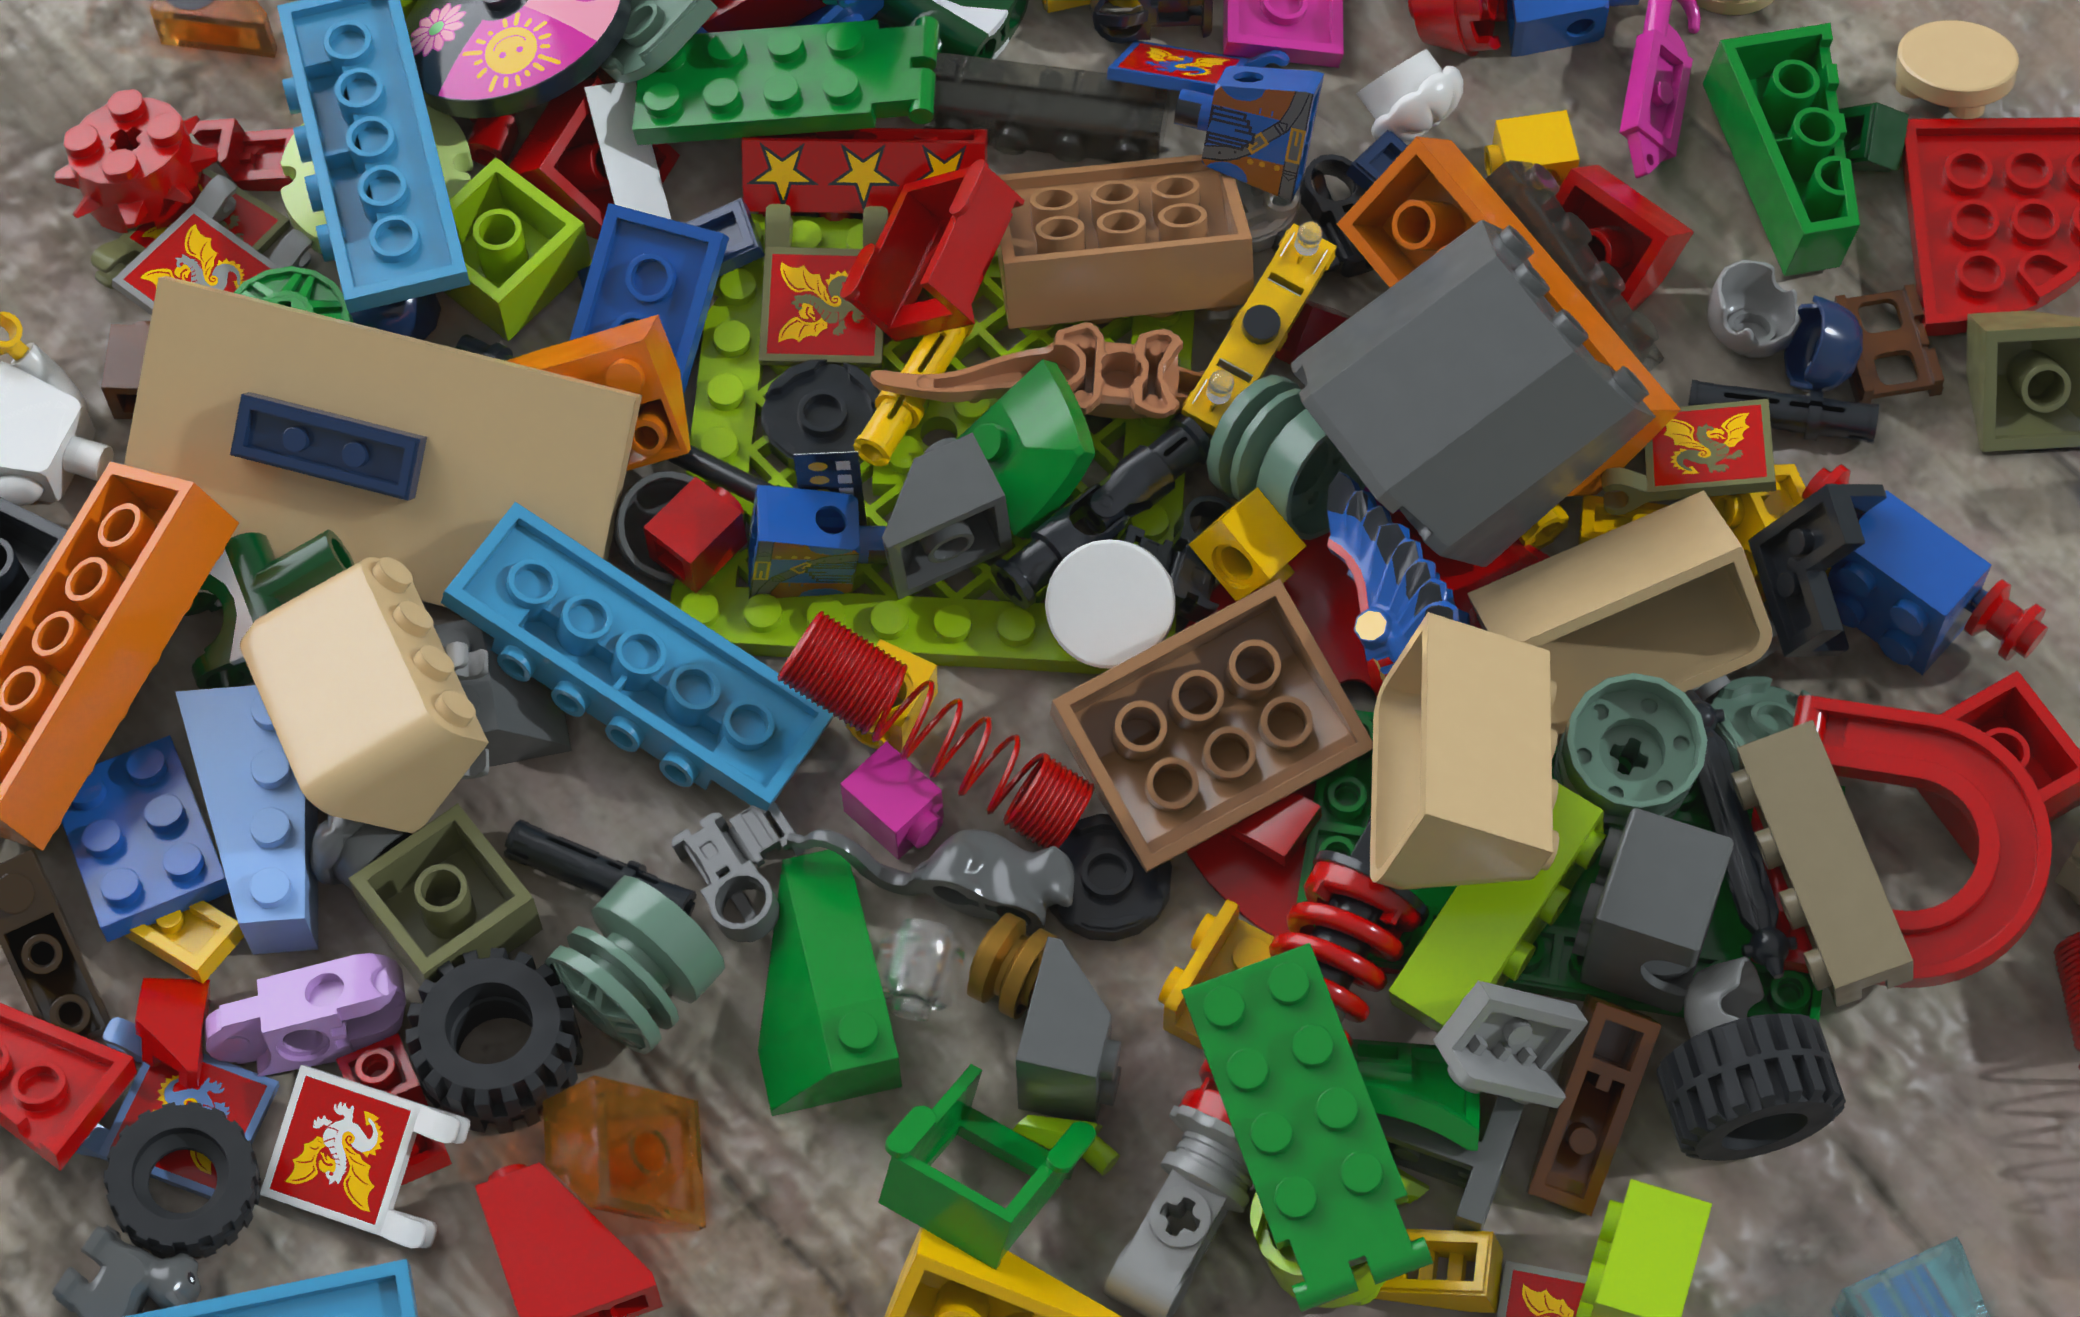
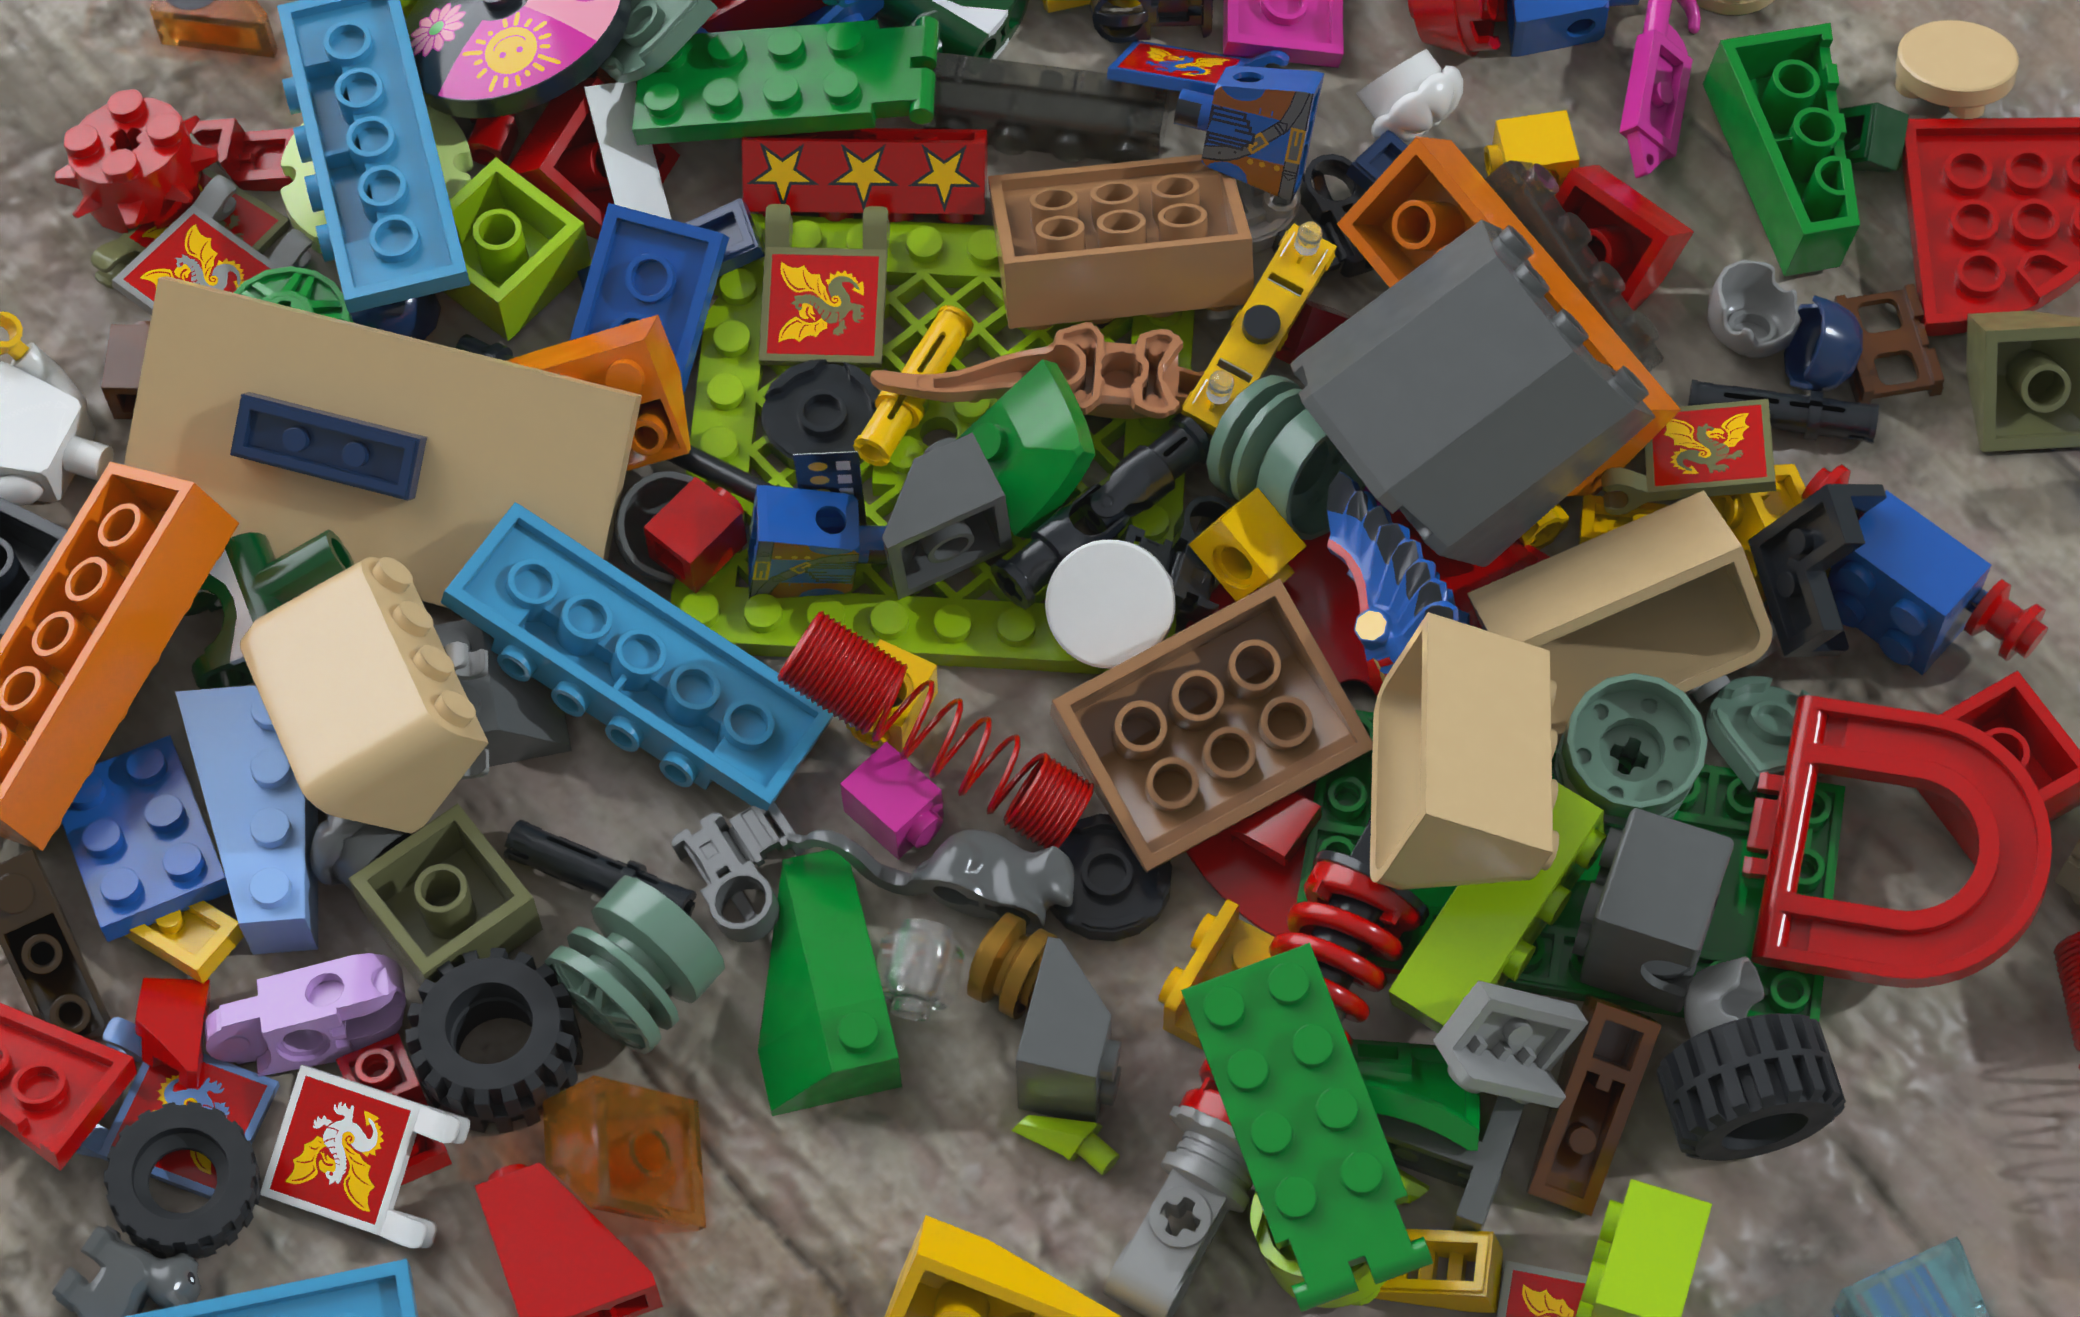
(936, 241): red piece -> none
(954, 1209): green piece -> none
(1746, 868): black wheel -> none
(1823, 862): dark tan brick -> none

